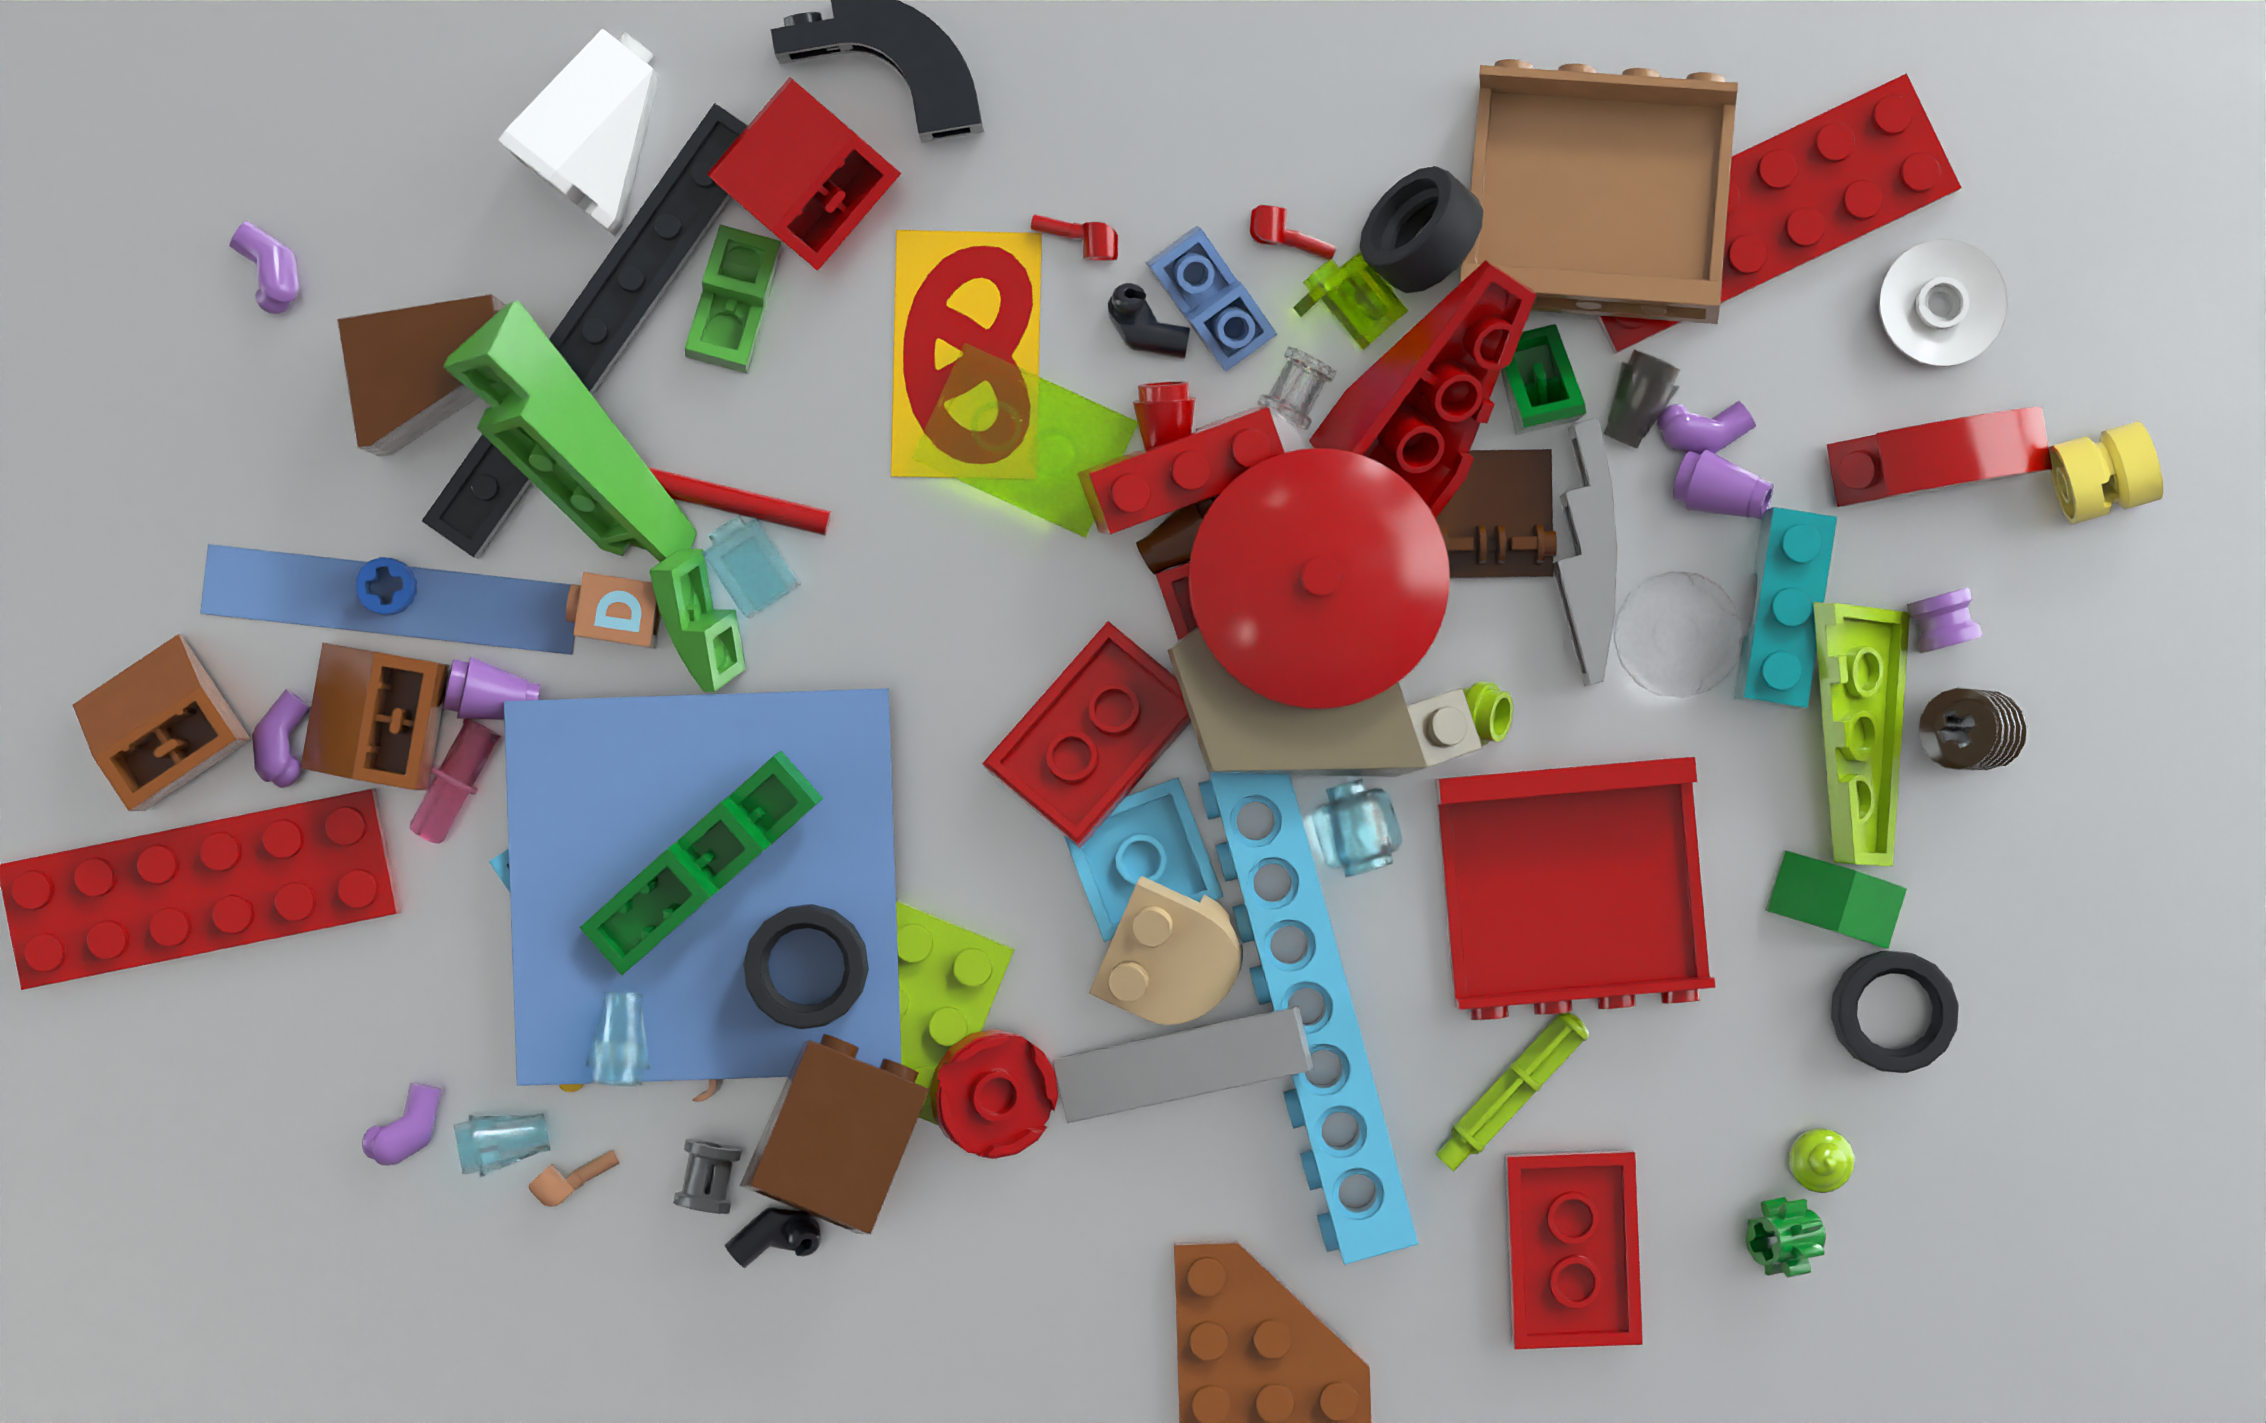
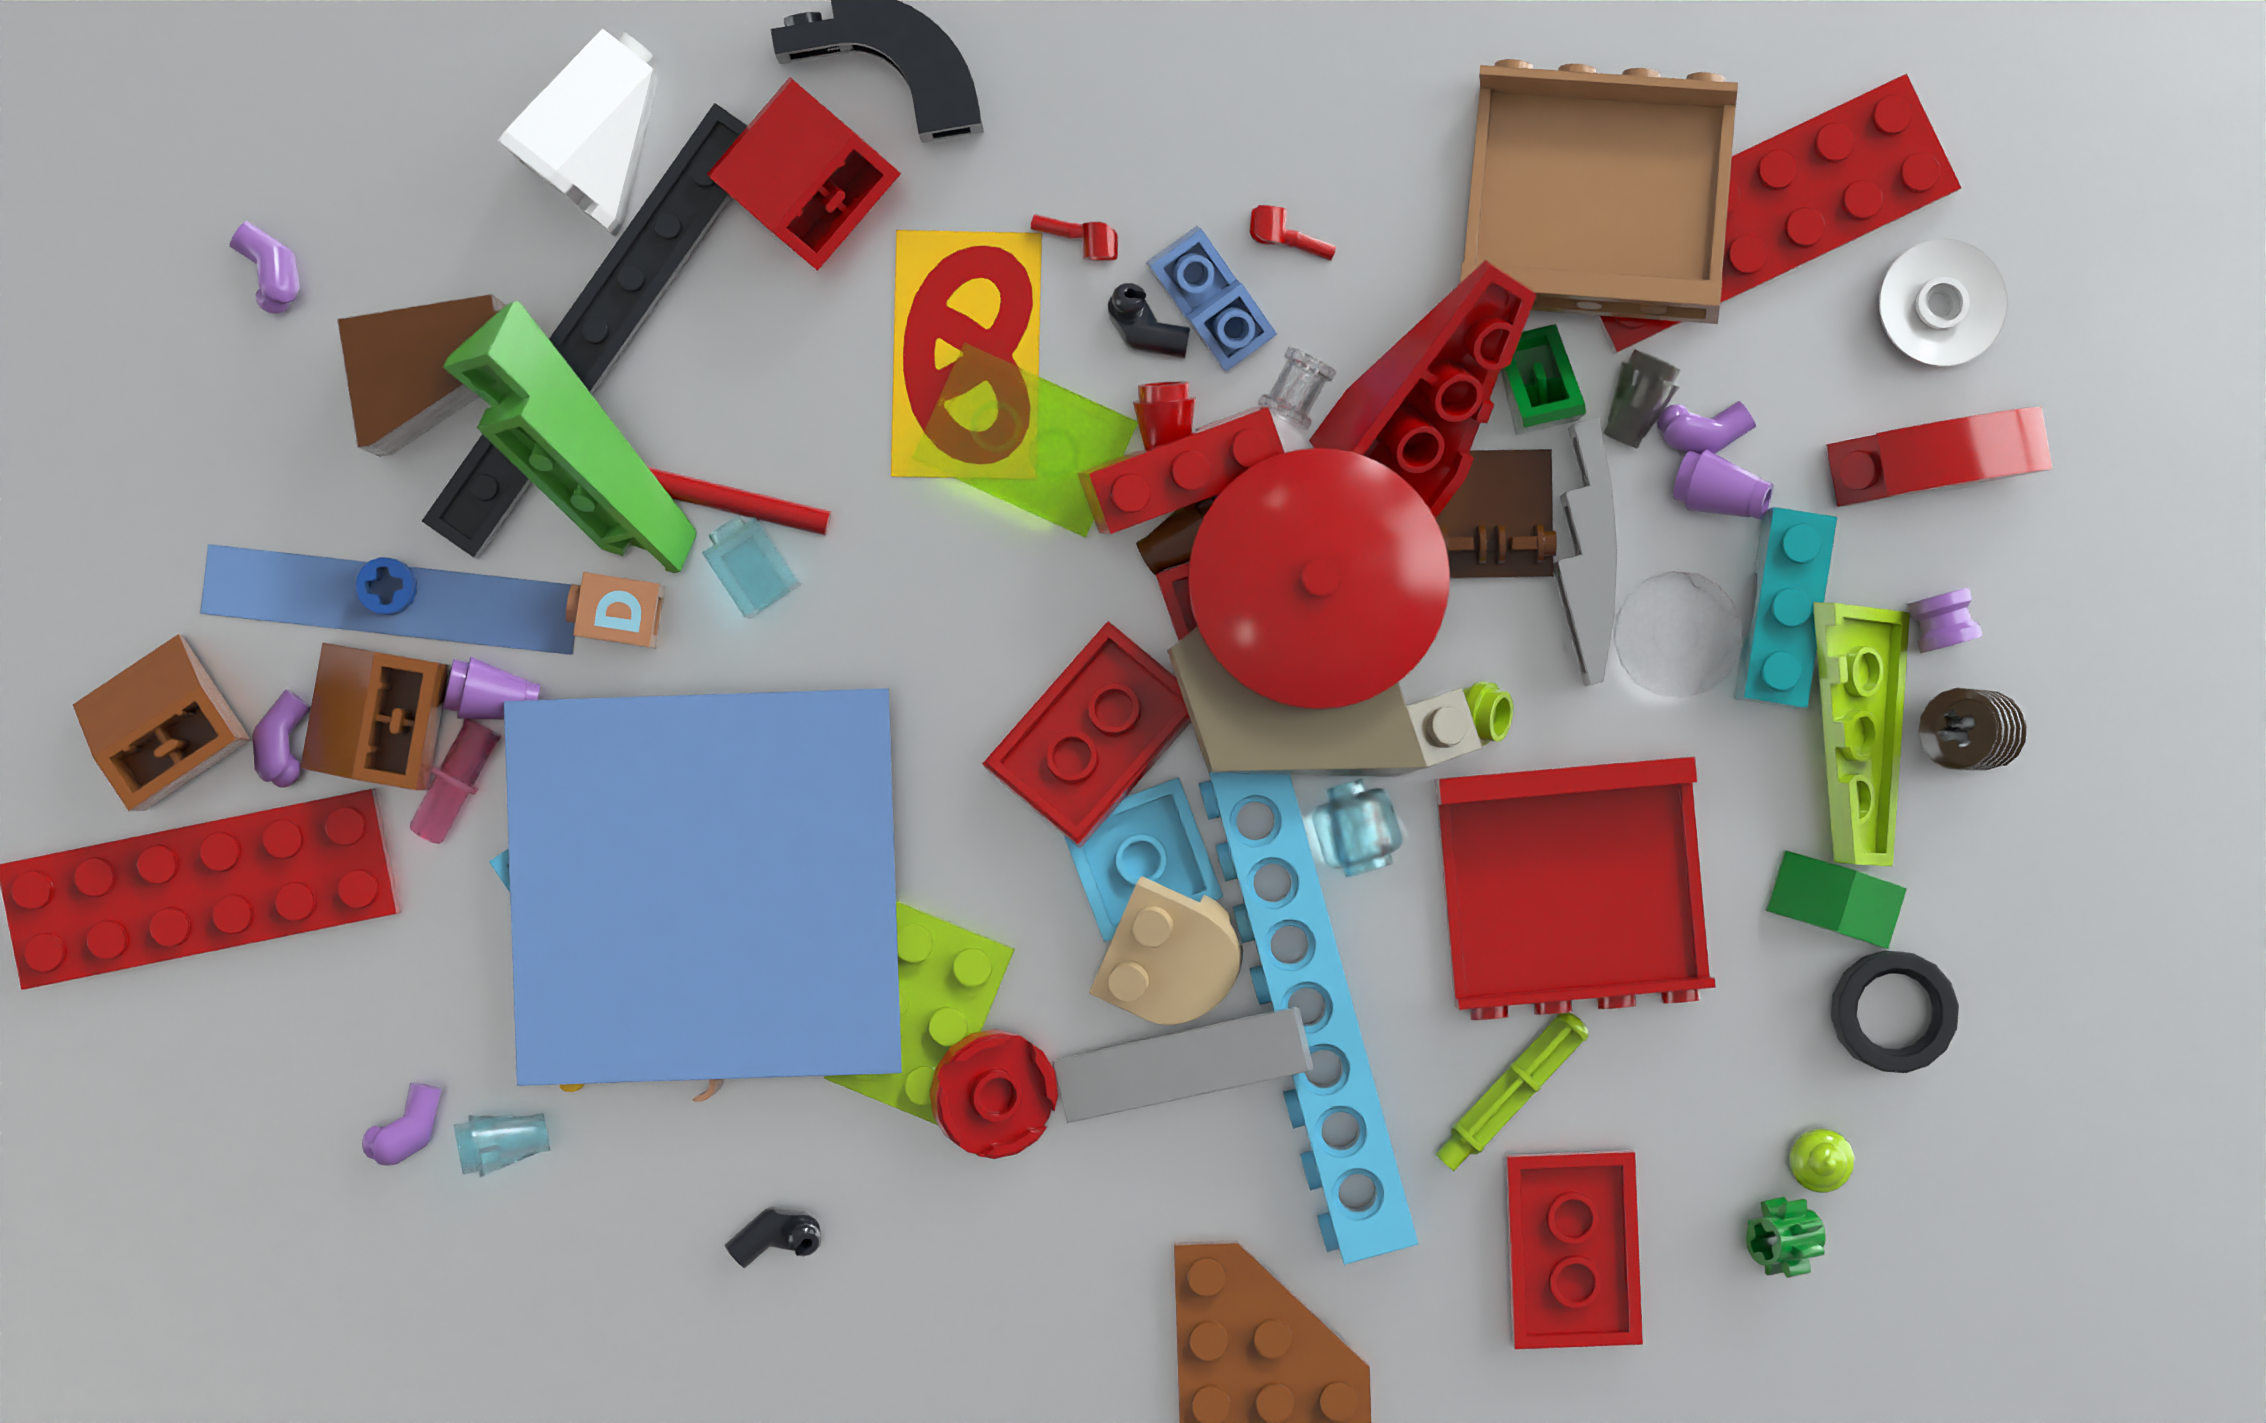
(553, 1188): nougat hand -> none
(619, 1043): clear light blue cone -> none
(701, 863): green slope -> none
(702, 635): bright green slope -> none
(713, 1197): dark grey bush -> none
(733, 298): bright green slope -> none
(793, 1013): black tyre -> none
(836, 1135): reddish brown slope -> none
(1356, 297): clear neon green bracket -> none
(1450, 231): black tyre -> none
(2114, 470): light yellow wheel -> none

